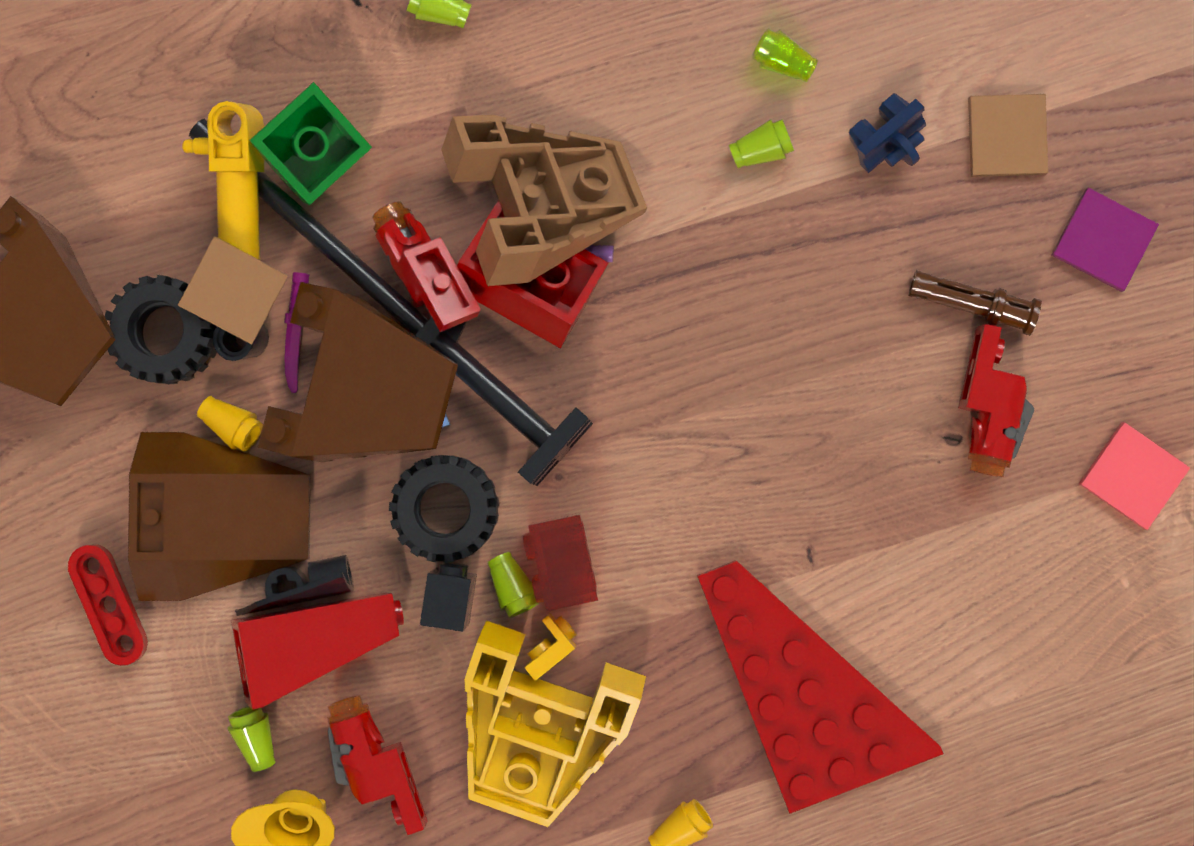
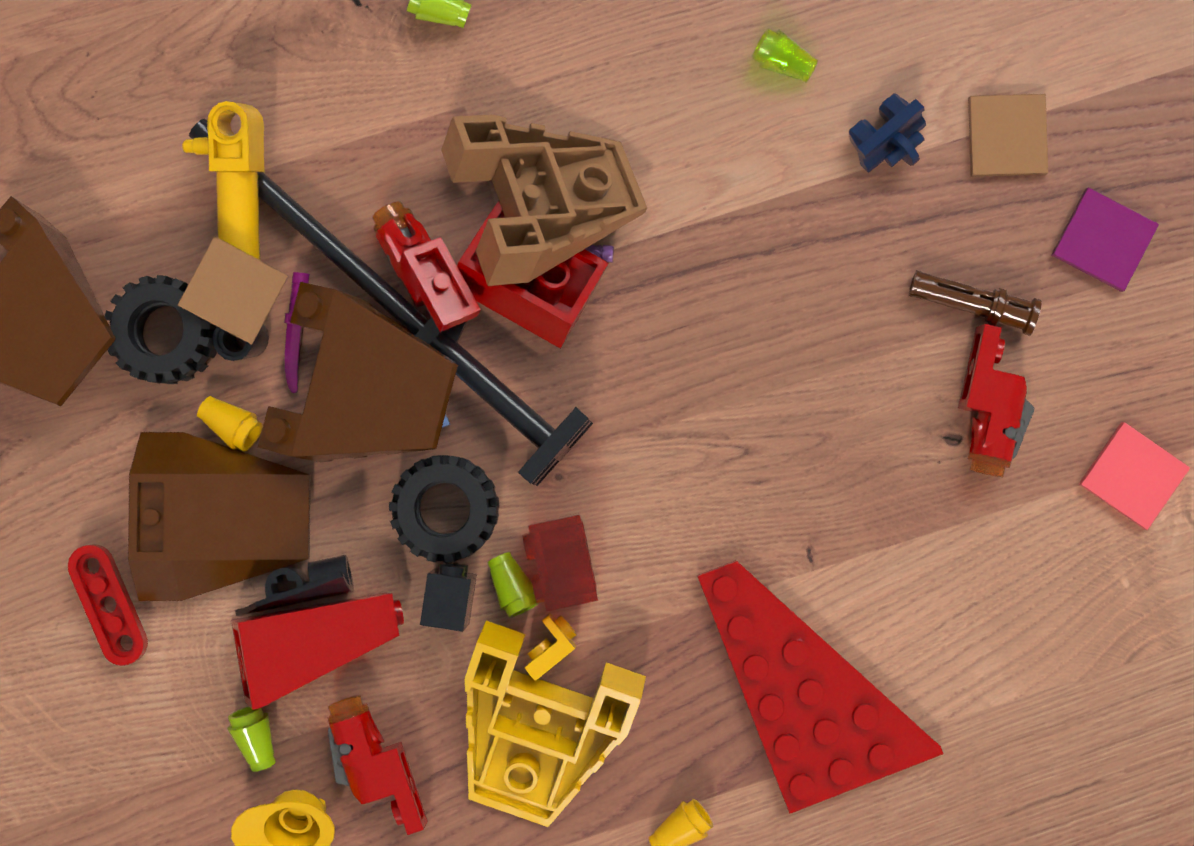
(310, 144): green slope -> none
(762, 145): lime cone -> none

